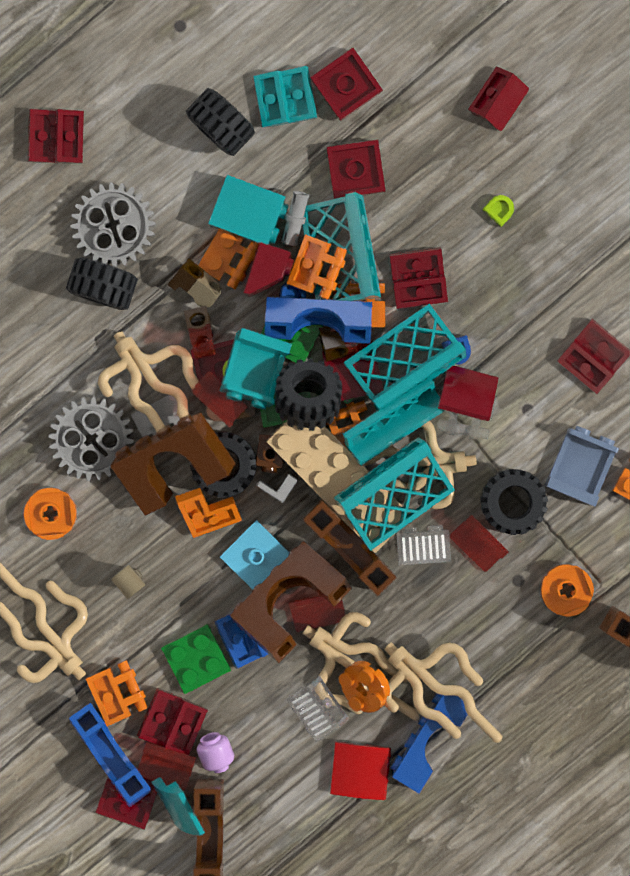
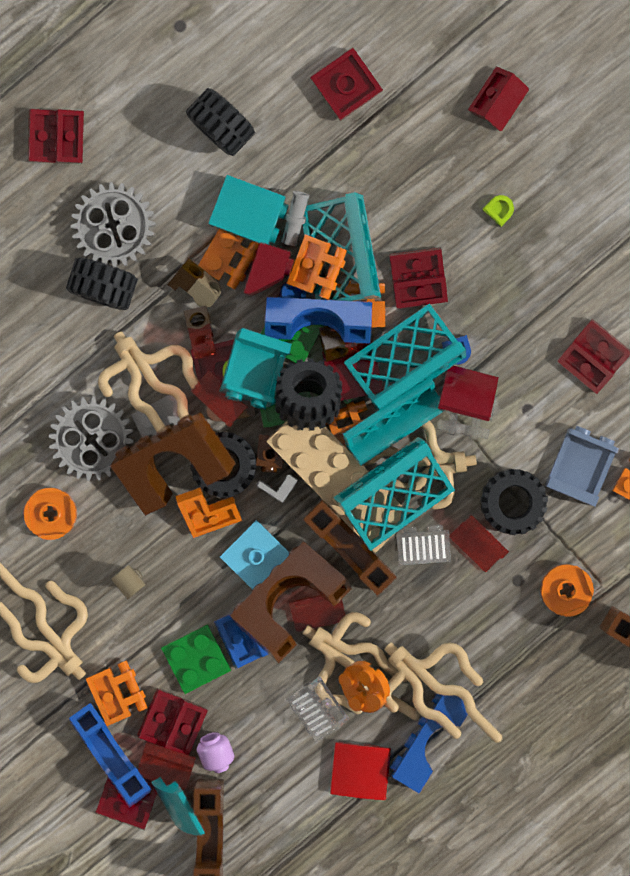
(285, 97): teal slope -> none
(356, 168): dark red plate -> none

